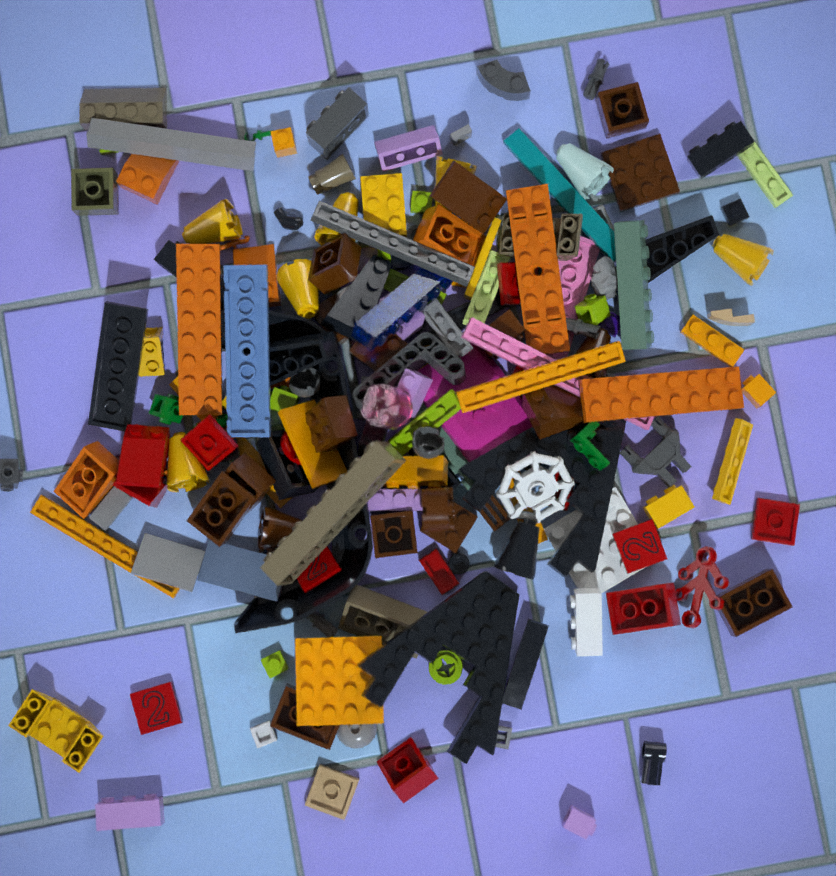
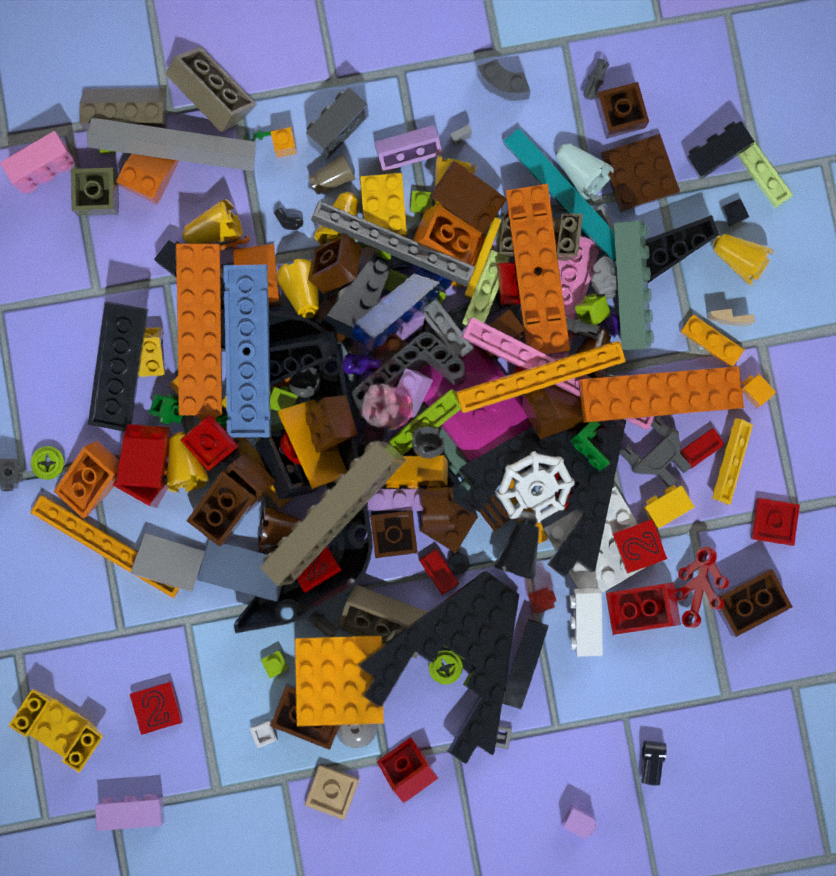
(38, 163): none -> bright pink brick
(41, 456): none -> lime gear
(110, 508): light grey tile -> none
(210, 88): none -> dark tan slope
(359, 364): none -> dark purple piece
(541, 600): none -> clear red brick
(702, 447): none -> red tile

